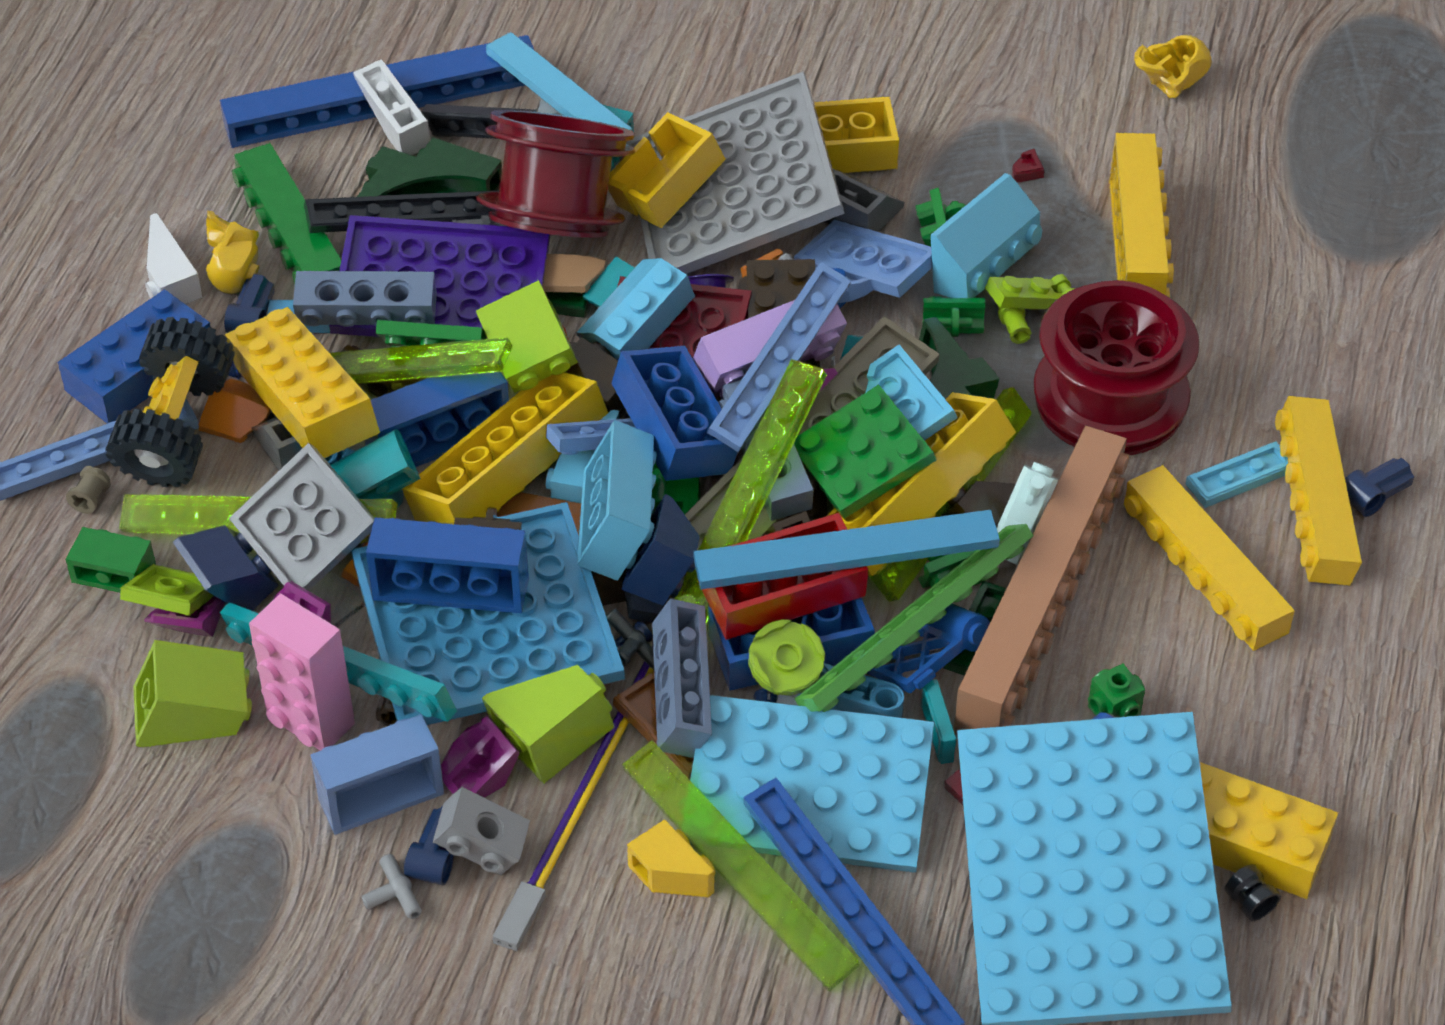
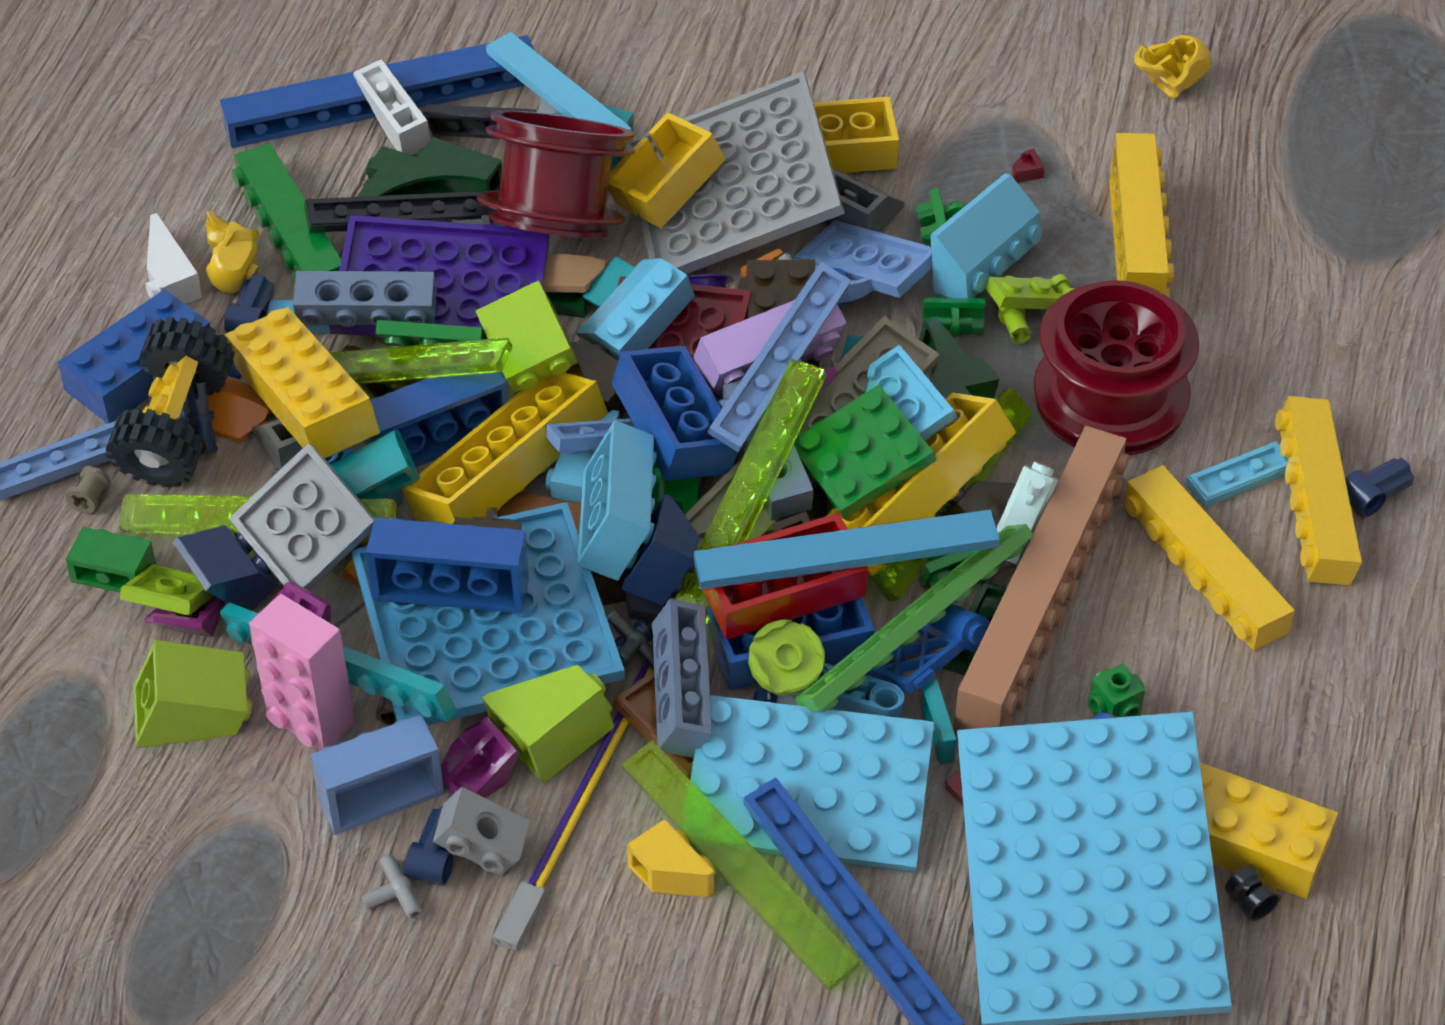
(200, 415): none -> dark blue pin

